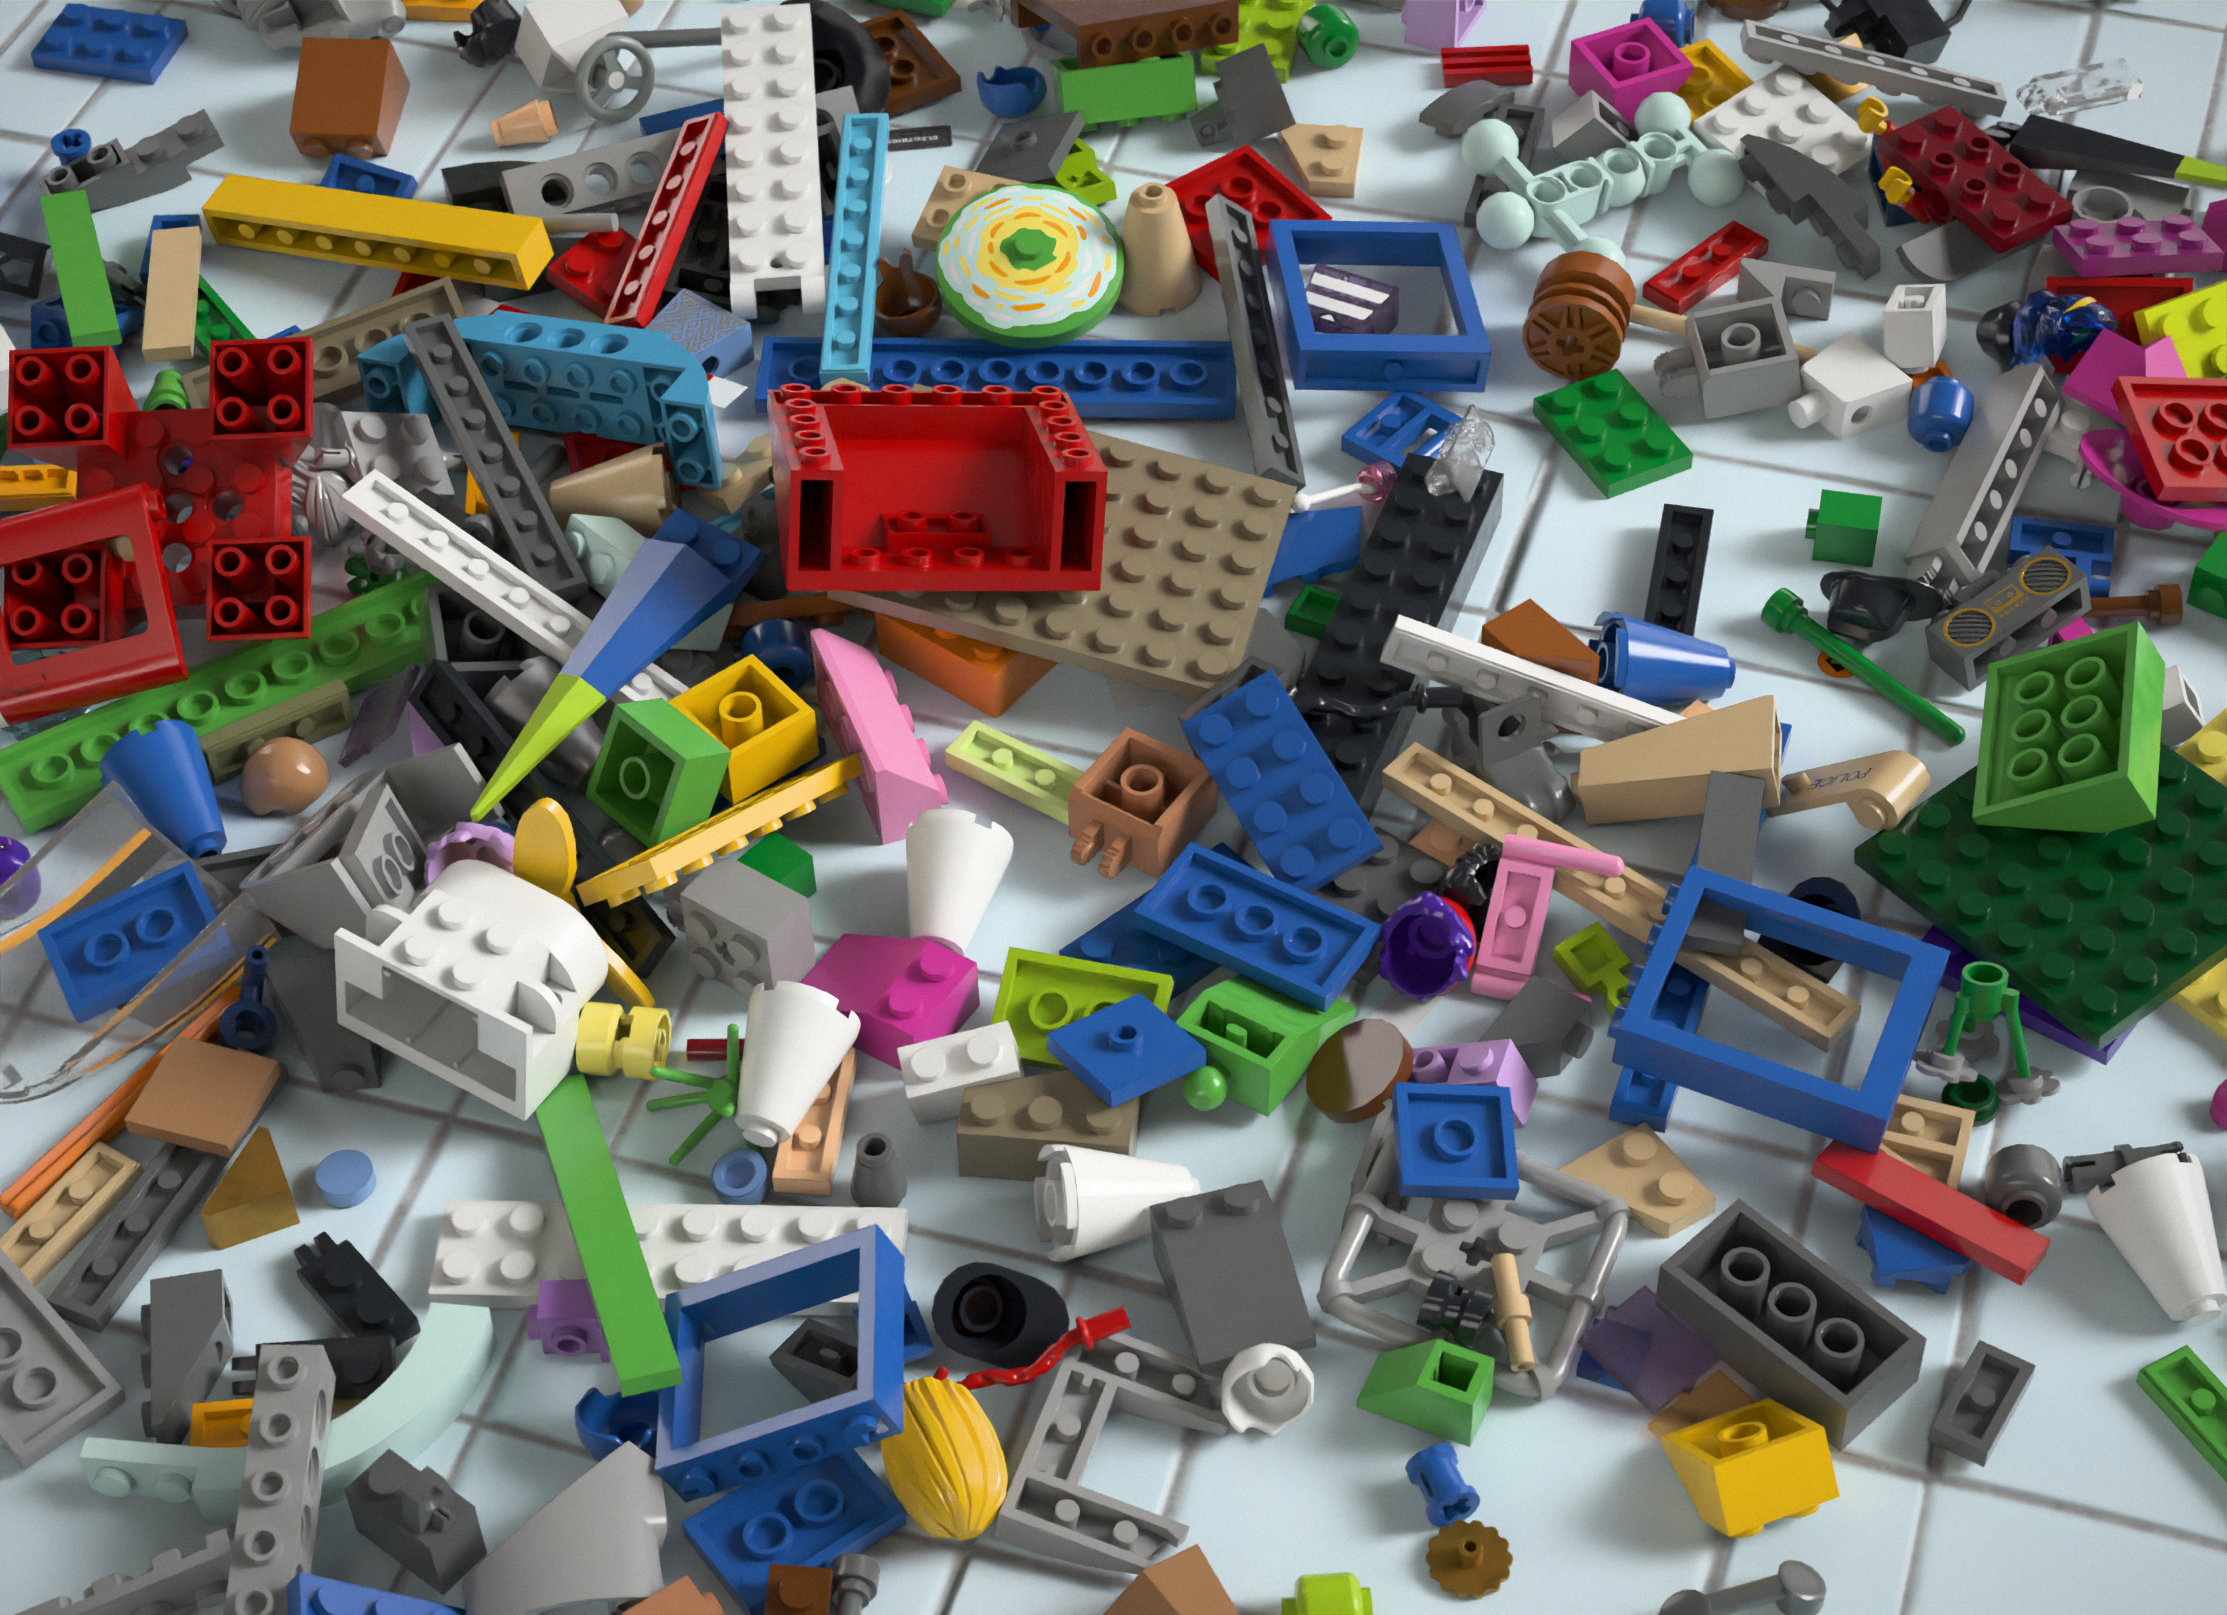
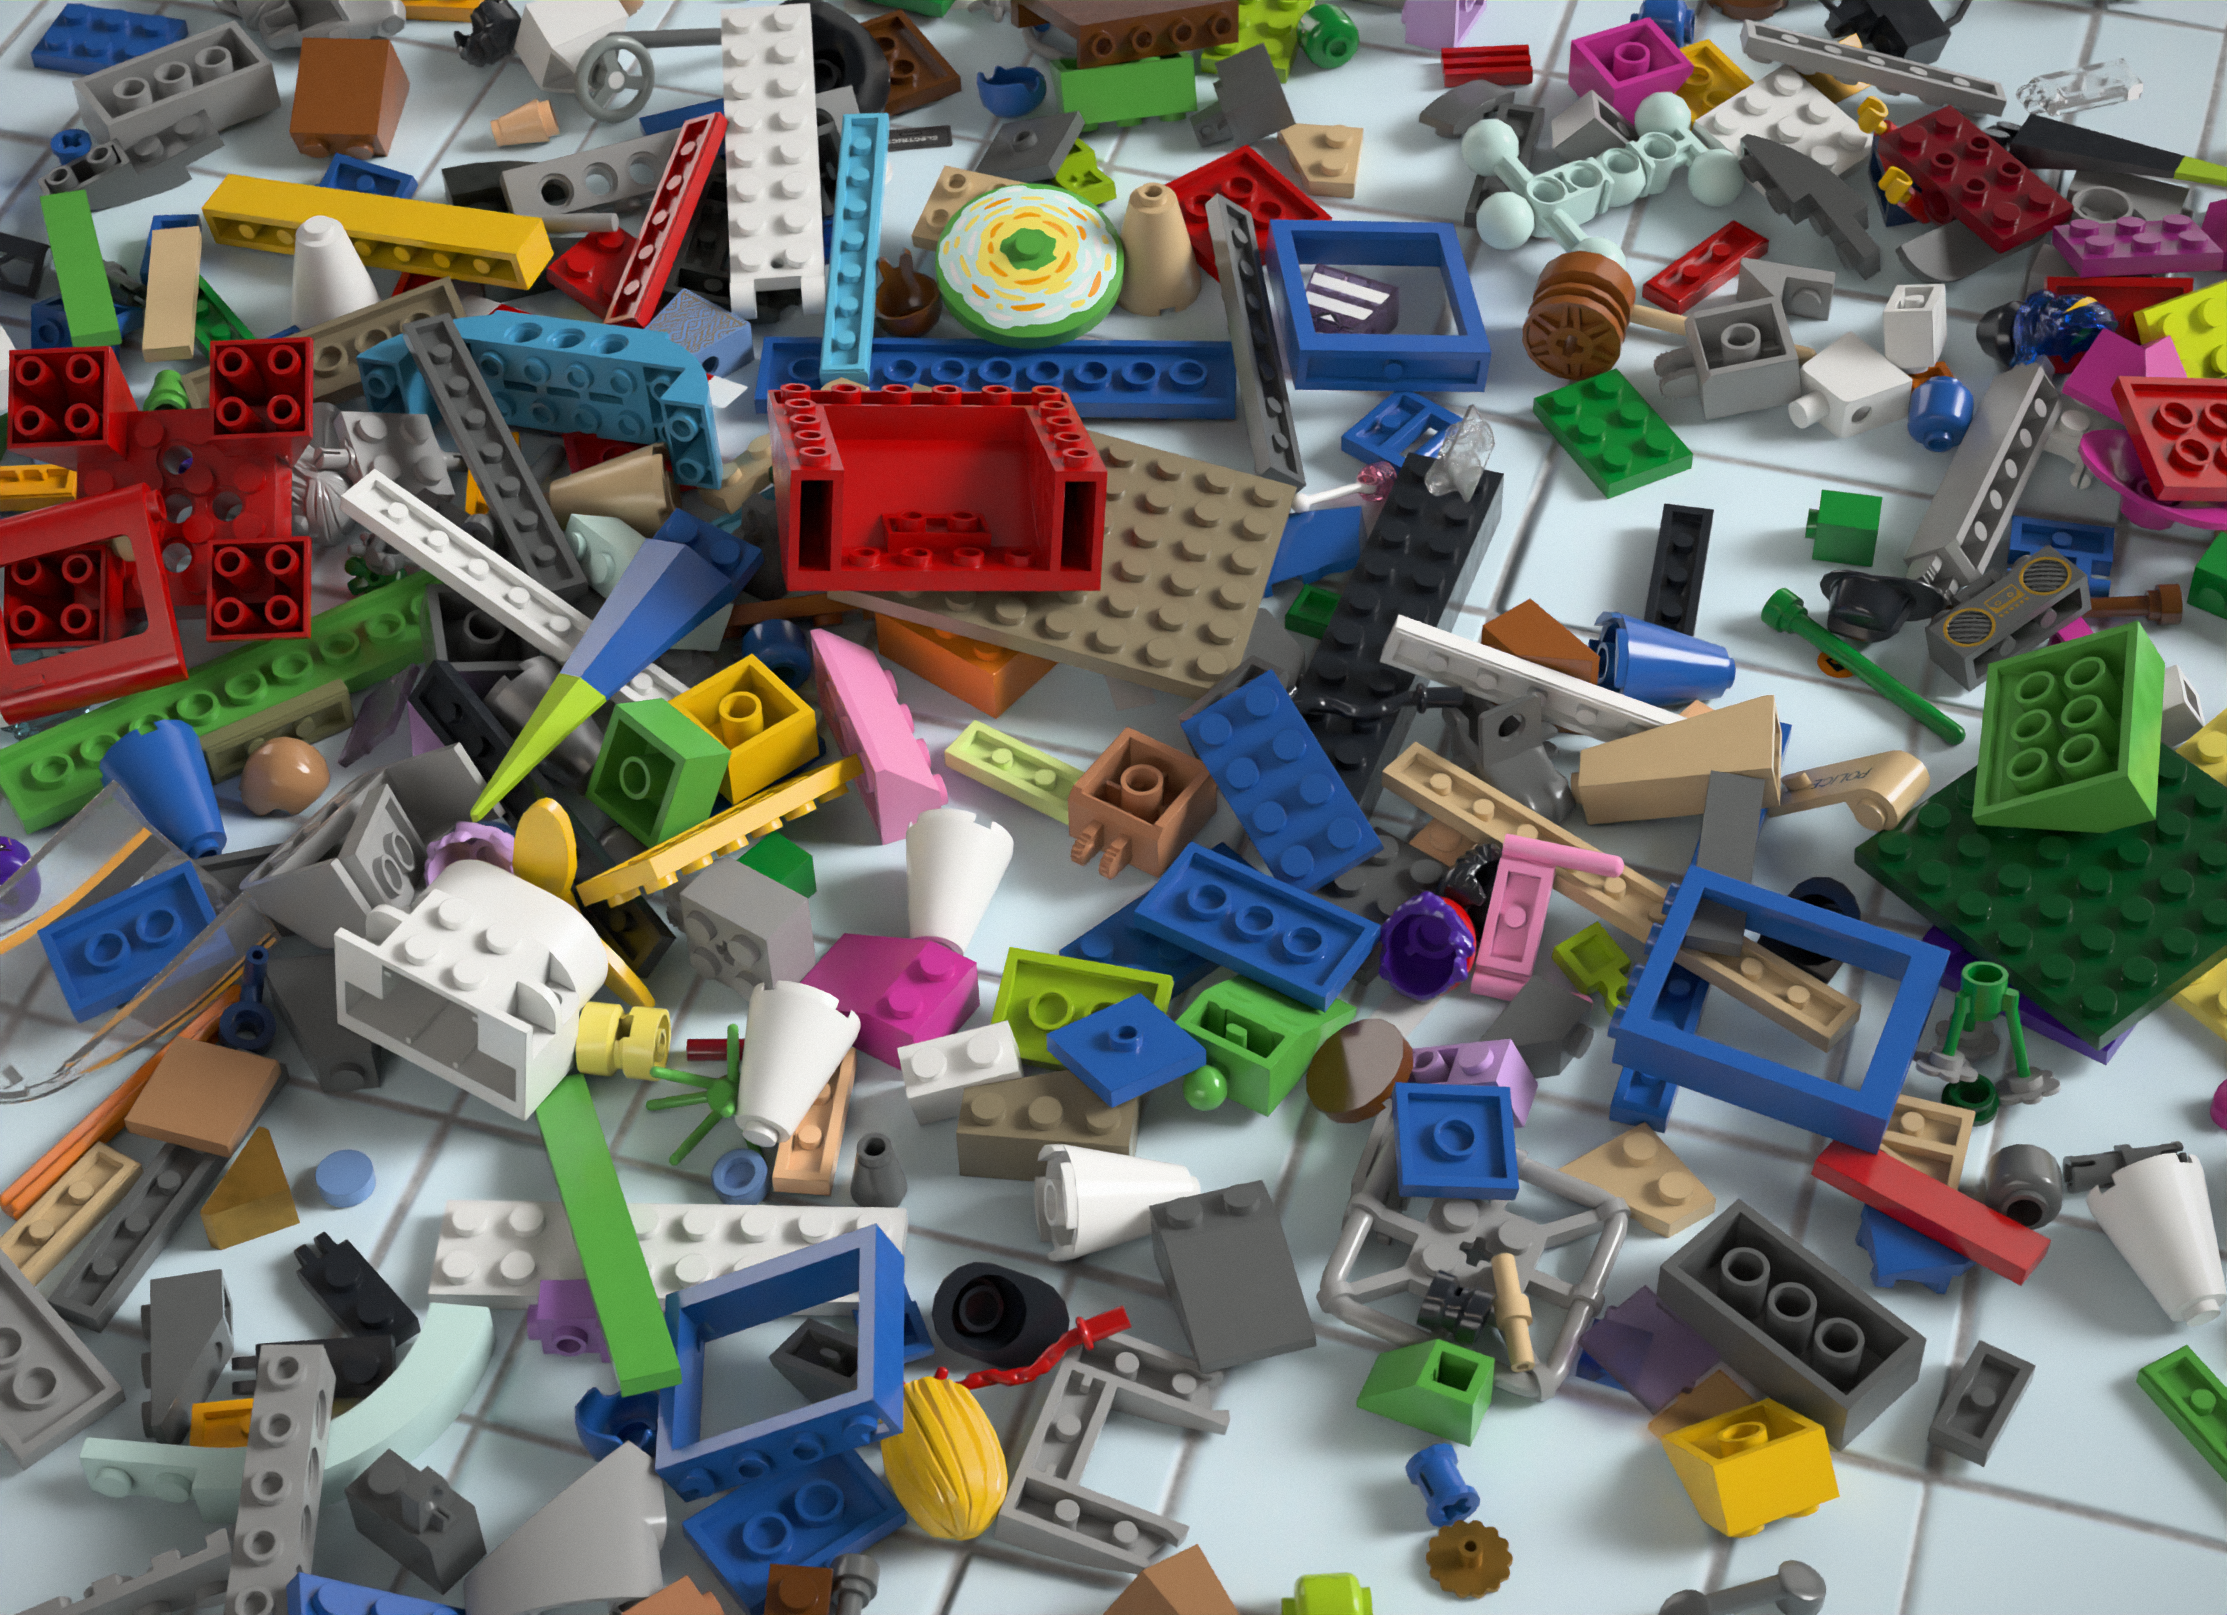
(153, 91): none -> light grey brick
(327, 274): none -> white cone
(1266, 1388): white hair -> none

